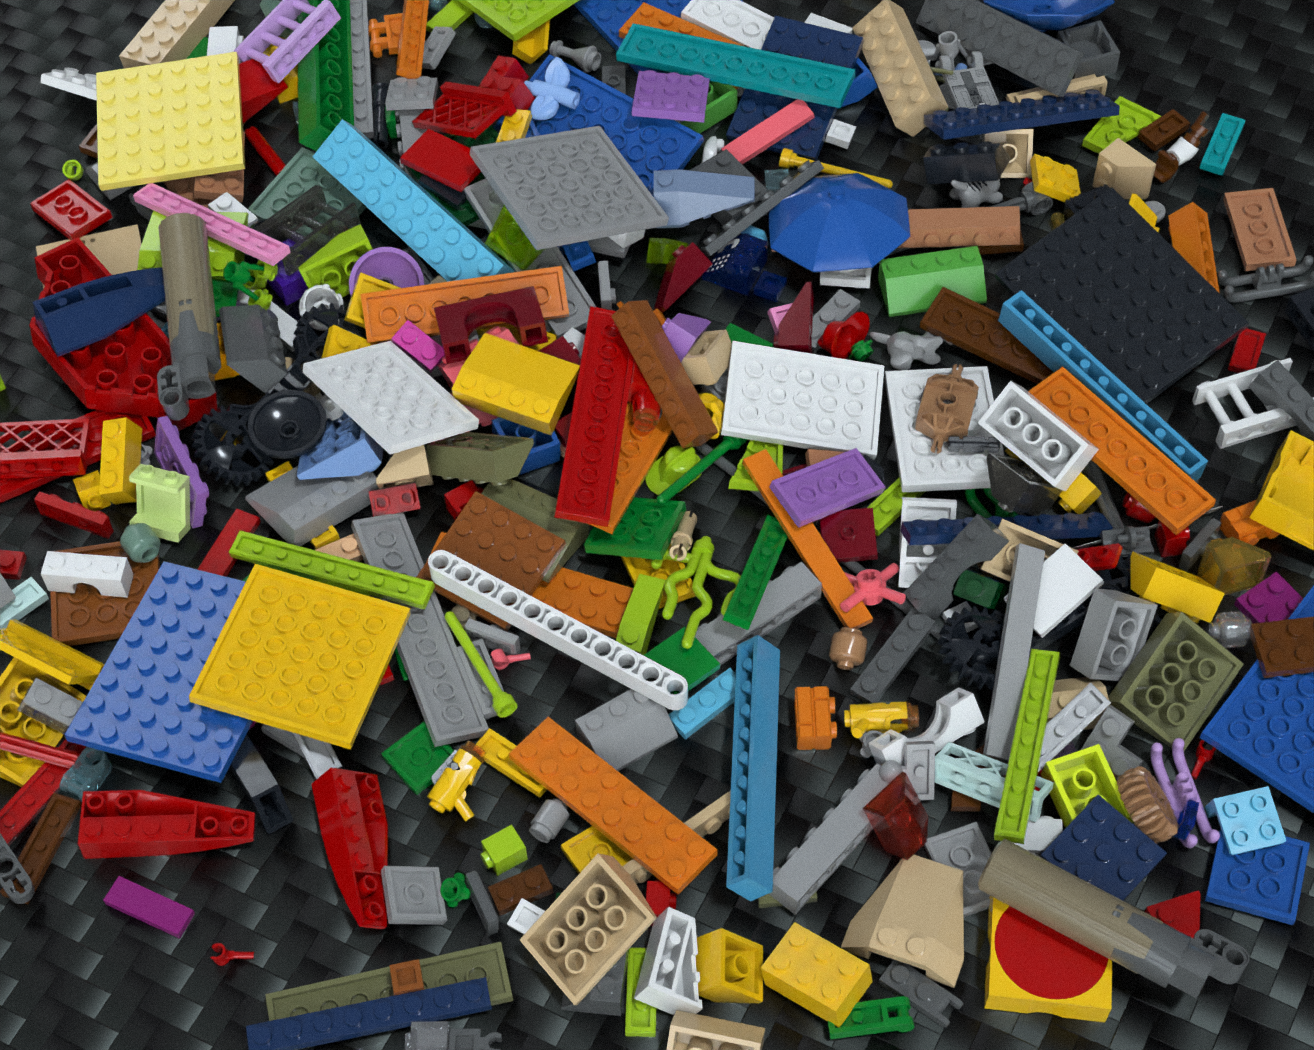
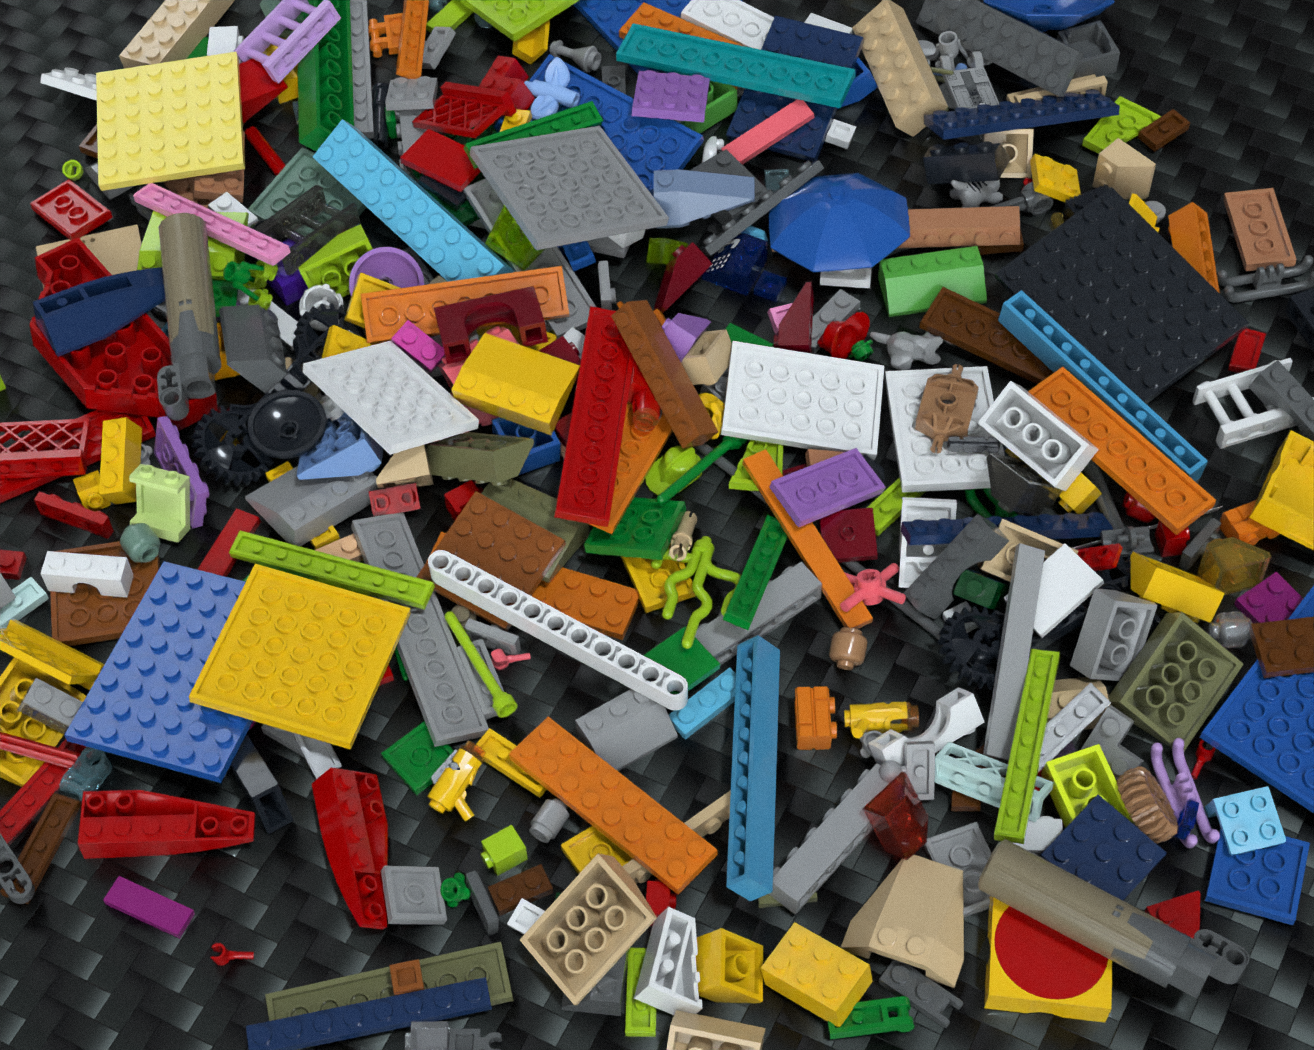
(575, 118): none -> green plate
(641, 613): lime slope -> none
(790, 159): yellow piece -> none
(893, 657): dark grey plate -> none
(1181, 151): reddish brown piece -> none
(1222, 144): teal plate -> none

